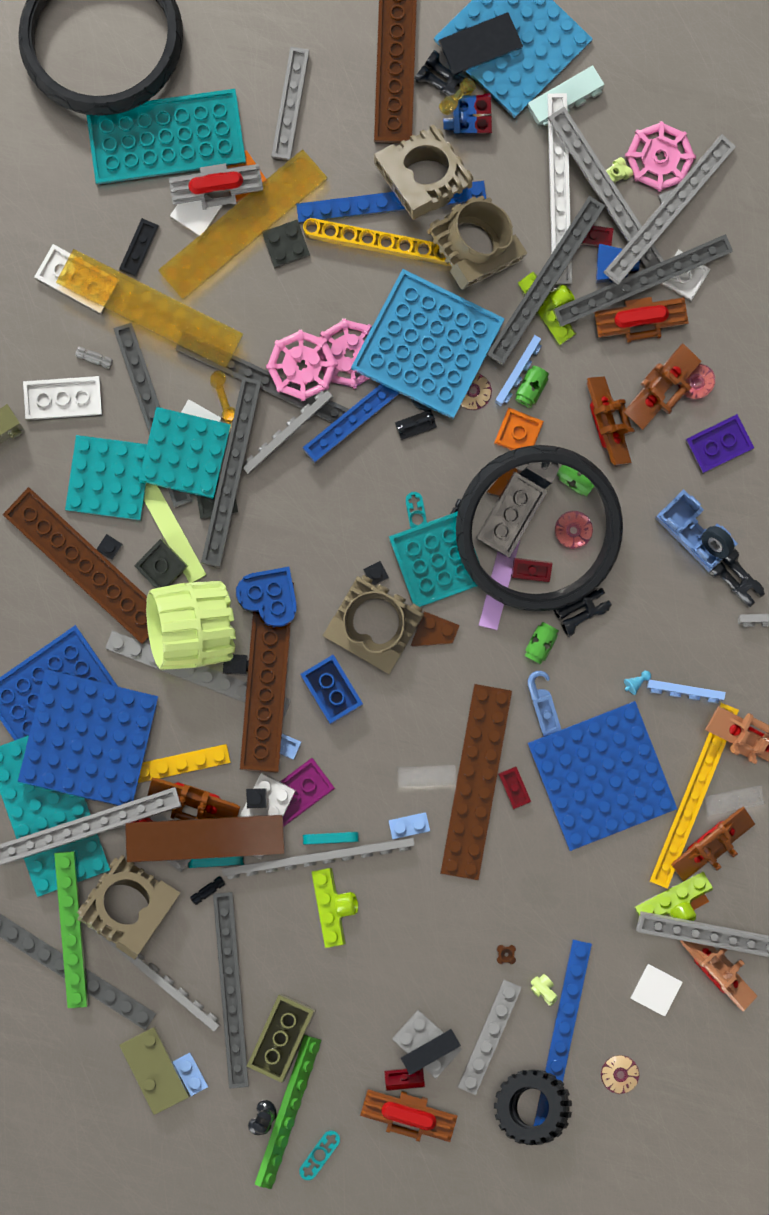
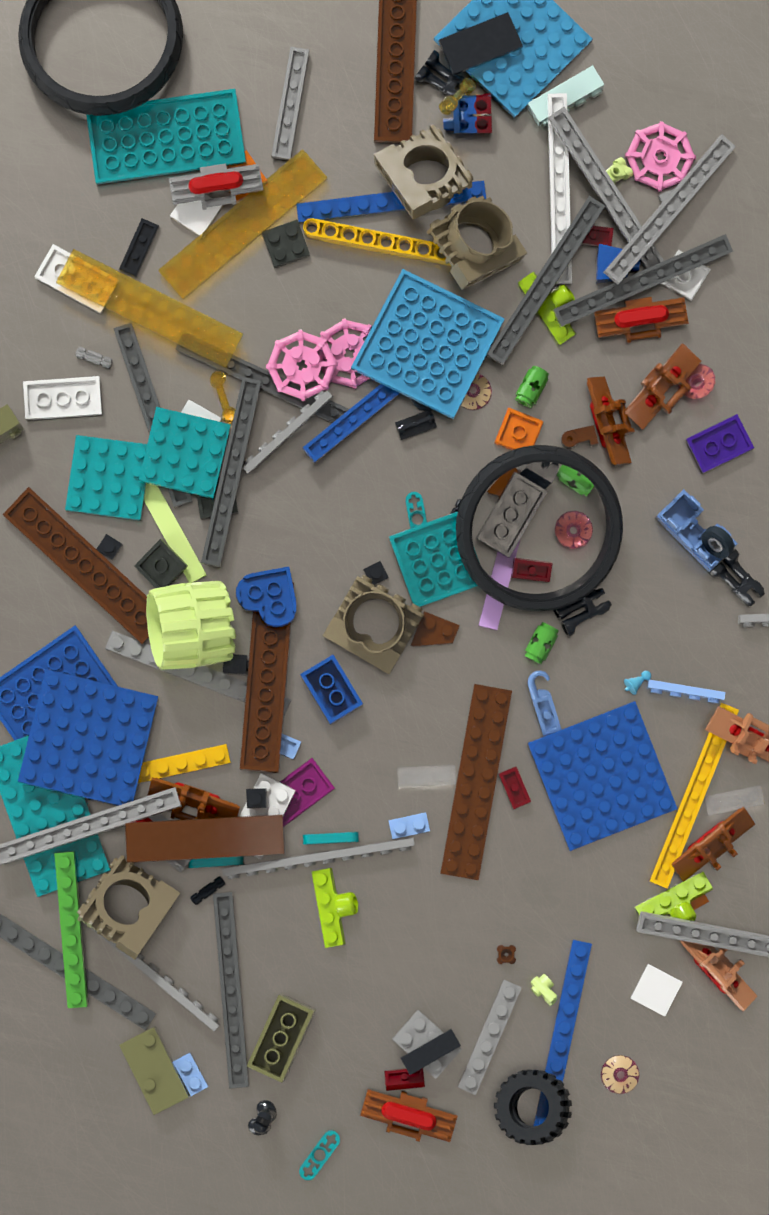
(288, 1111): bright green plate -> none
(523, 364): light blue plate -> none
(574, 437): none -> reddish brown leg

